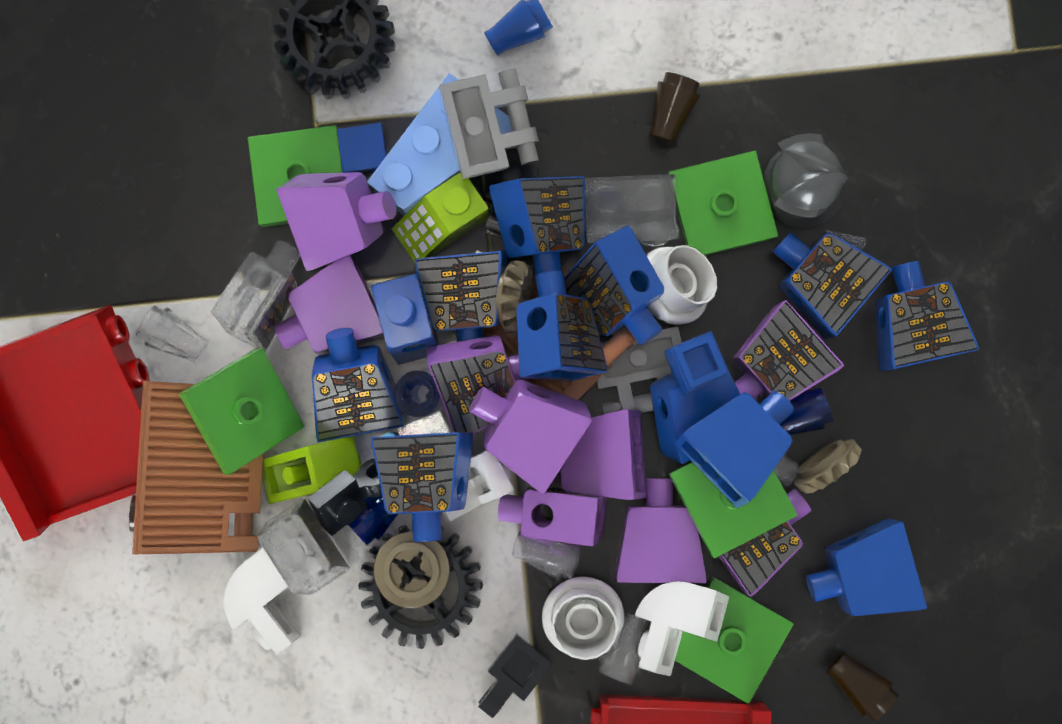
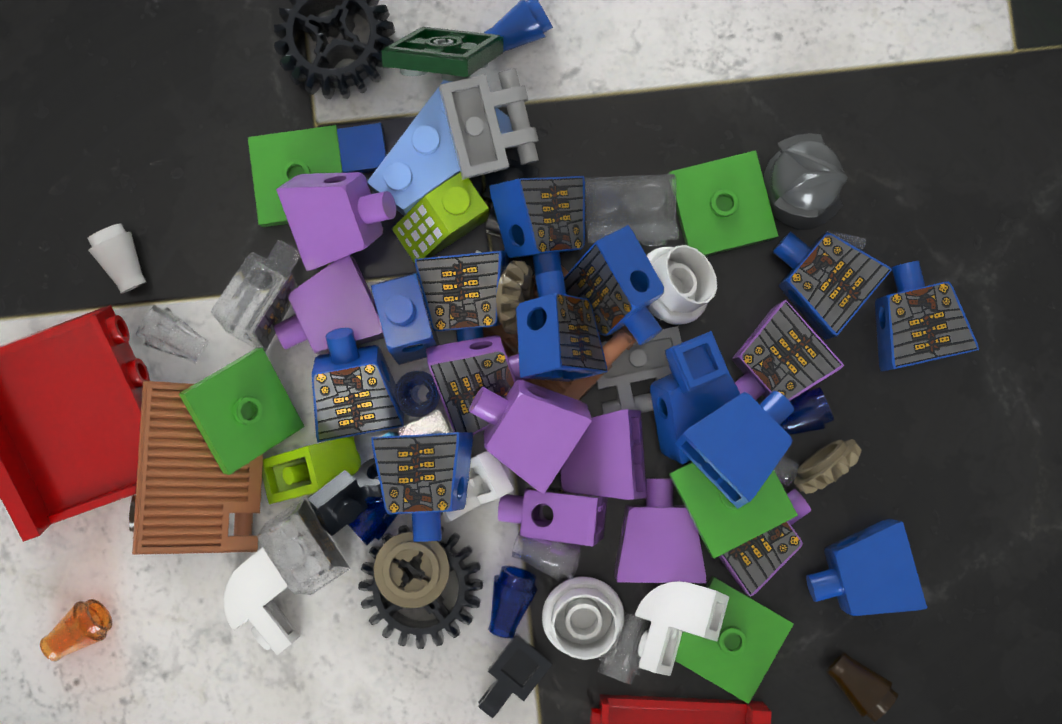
(80, 627): none -> clear orange cone
(117, 256): none -> white cone
(443, 52): none -> dark green piece
(510, 599): none -> clear blue cone
(673, 105): dark brown cone -> none

